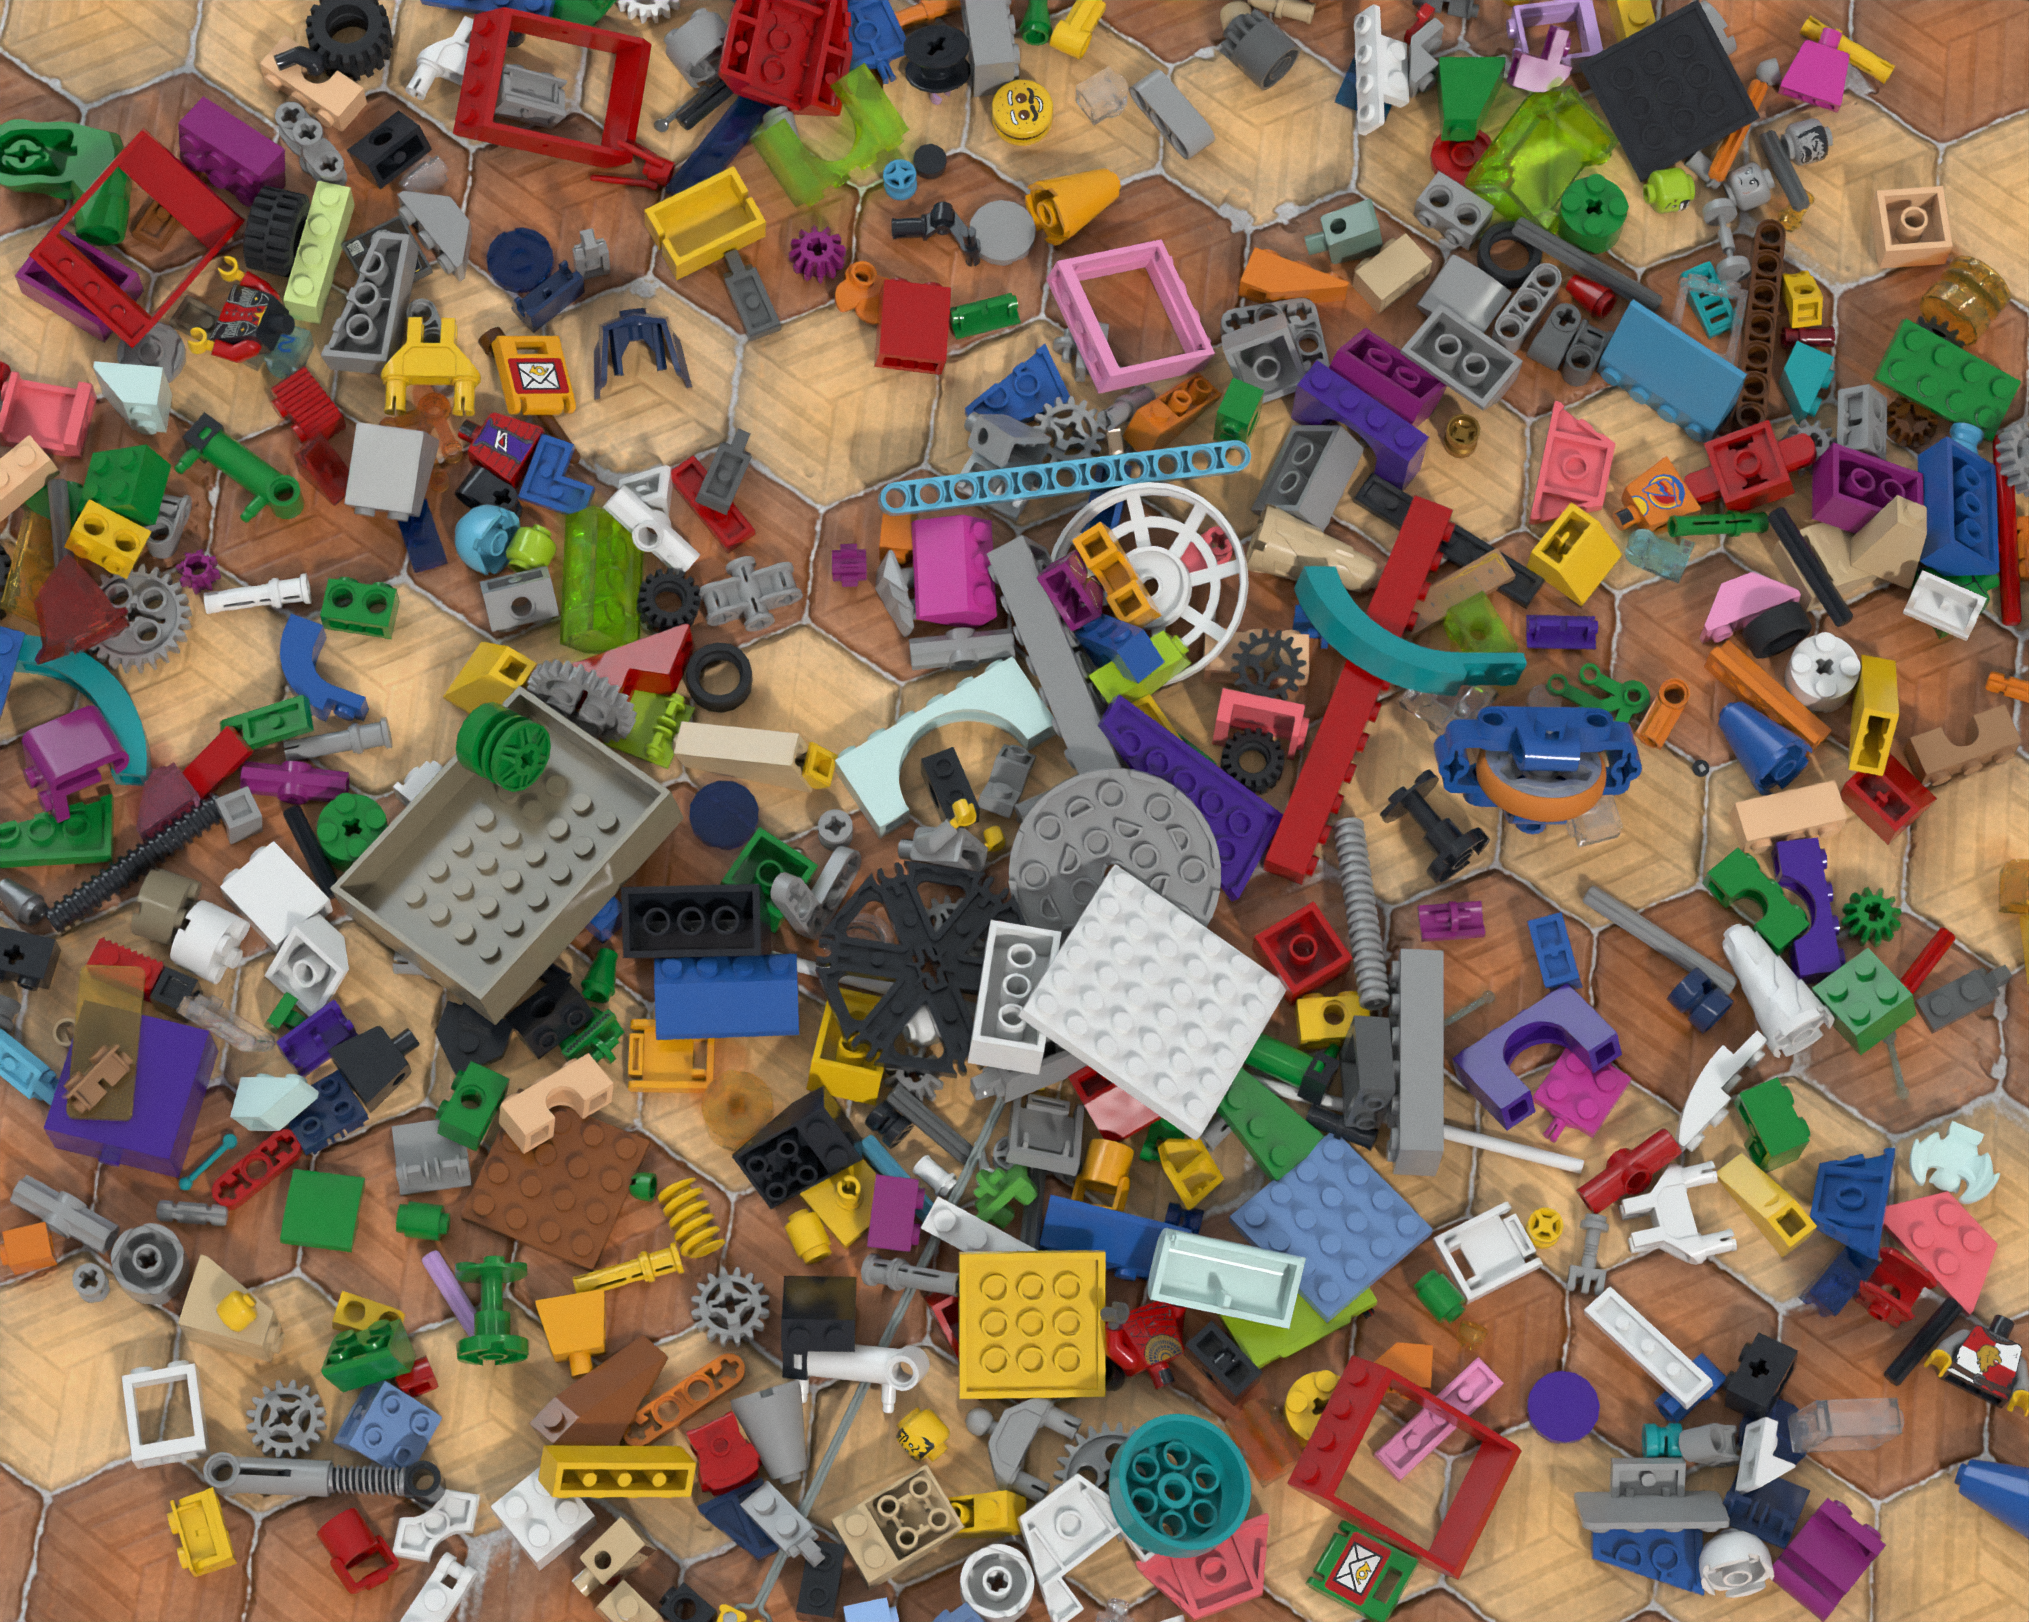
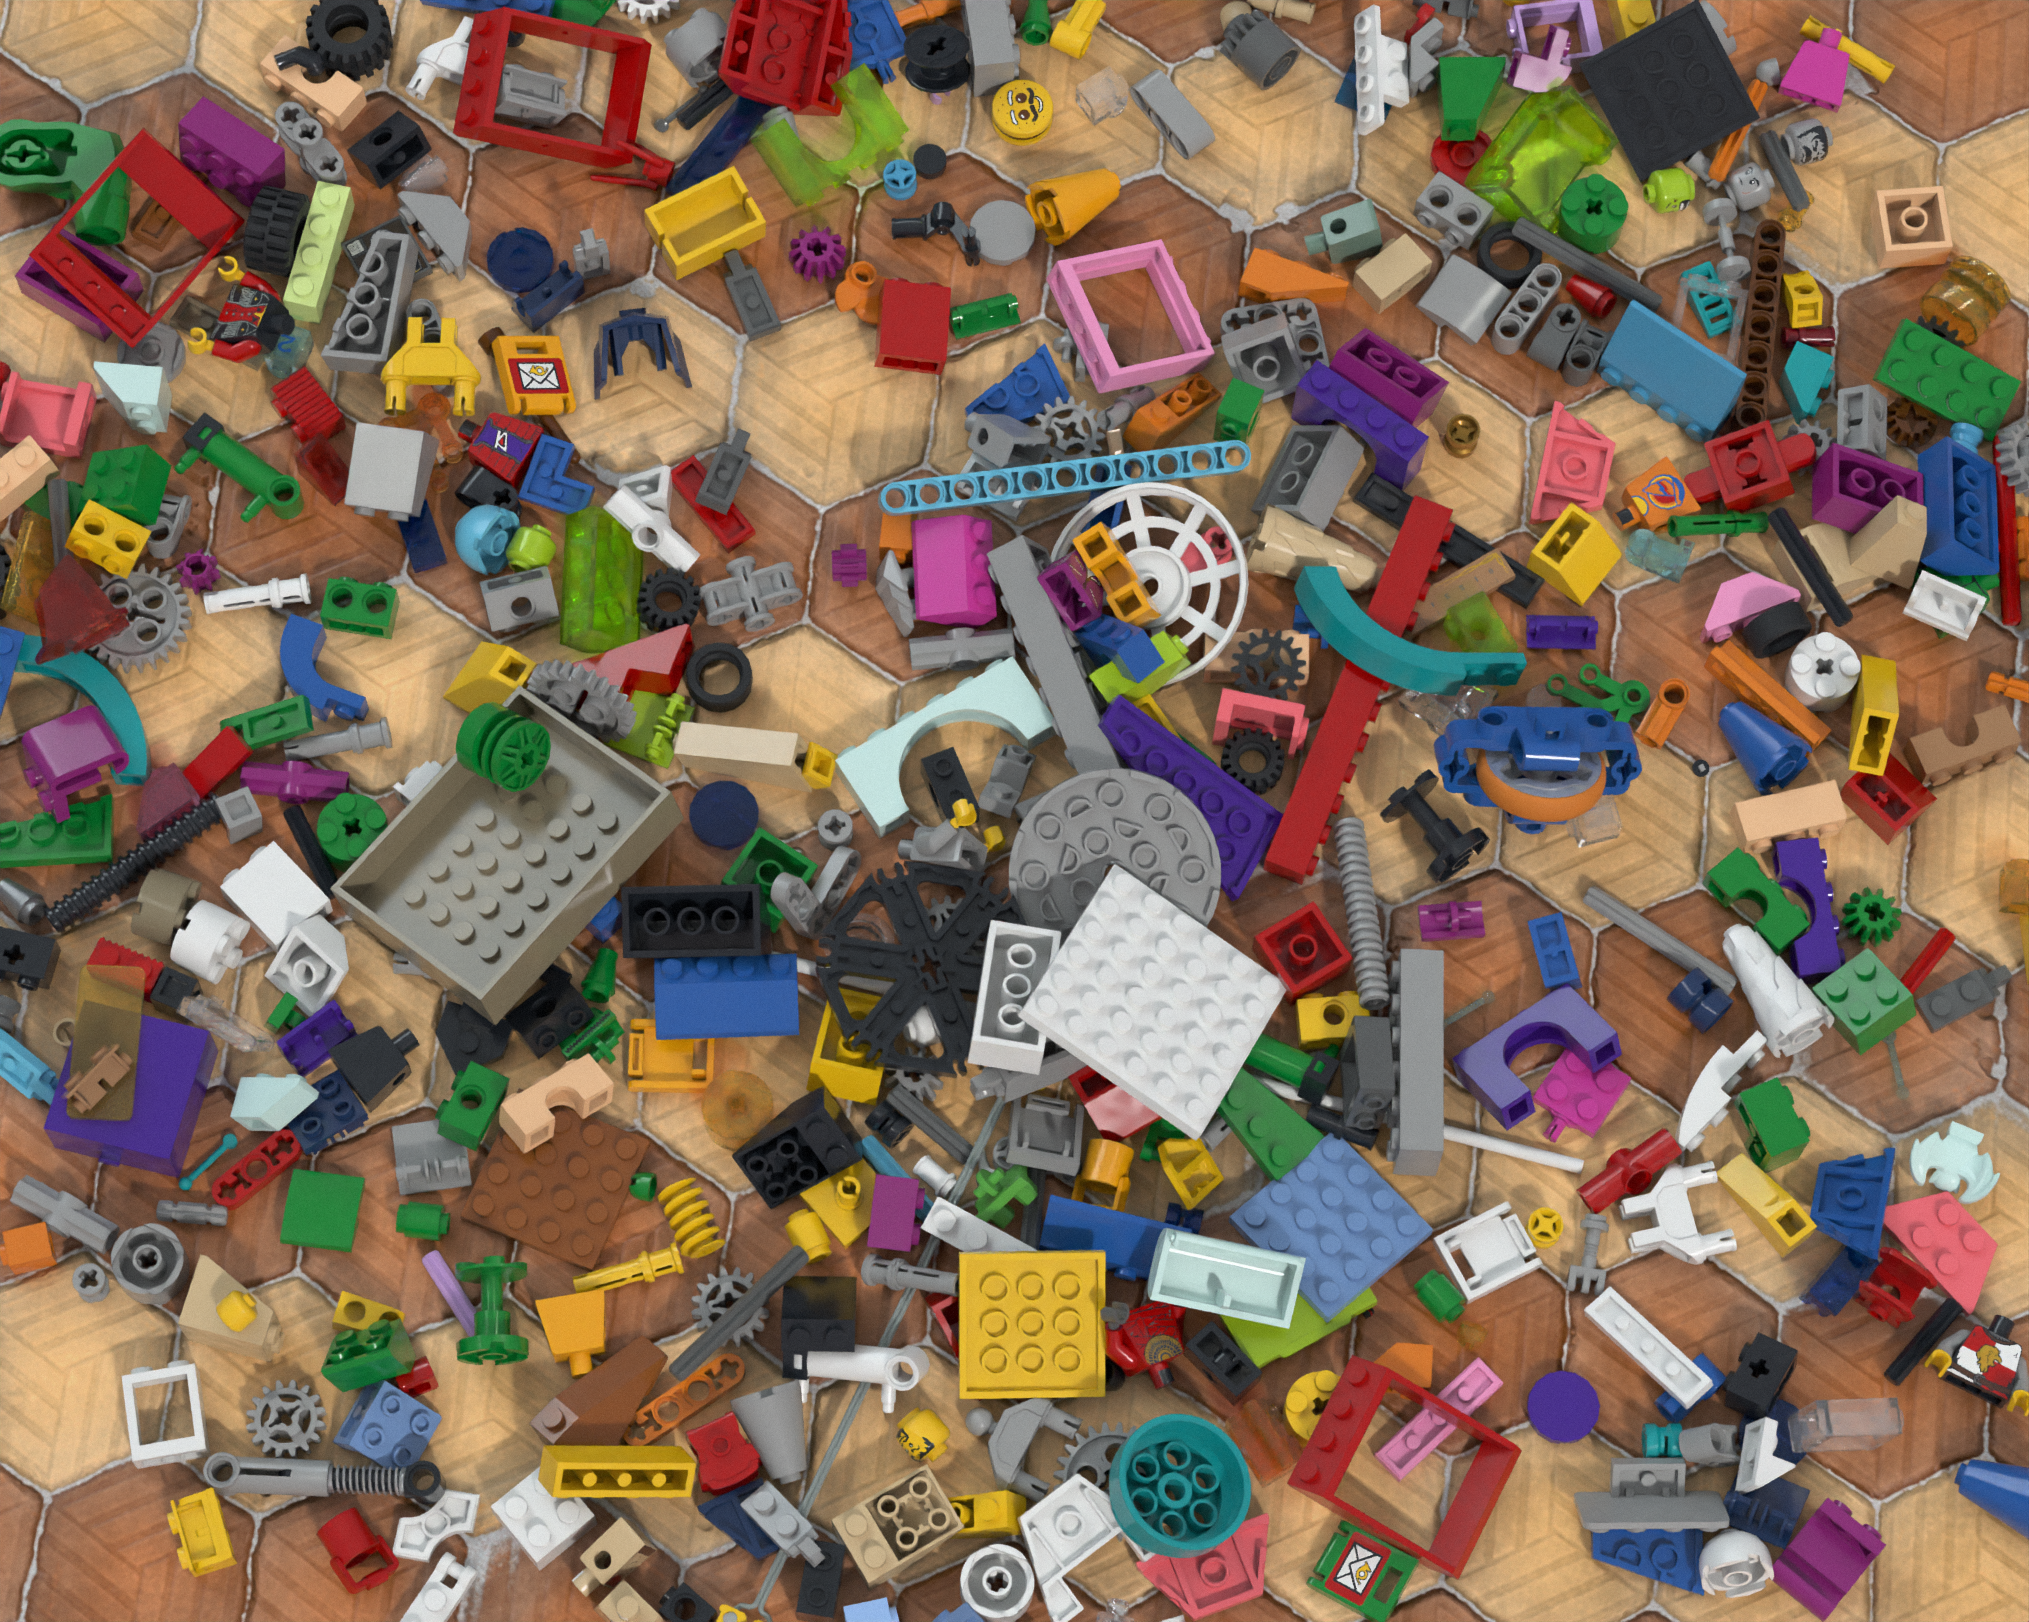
(738, 1313): none -> dark grey axle
(1463, 358): light grey slope -> none

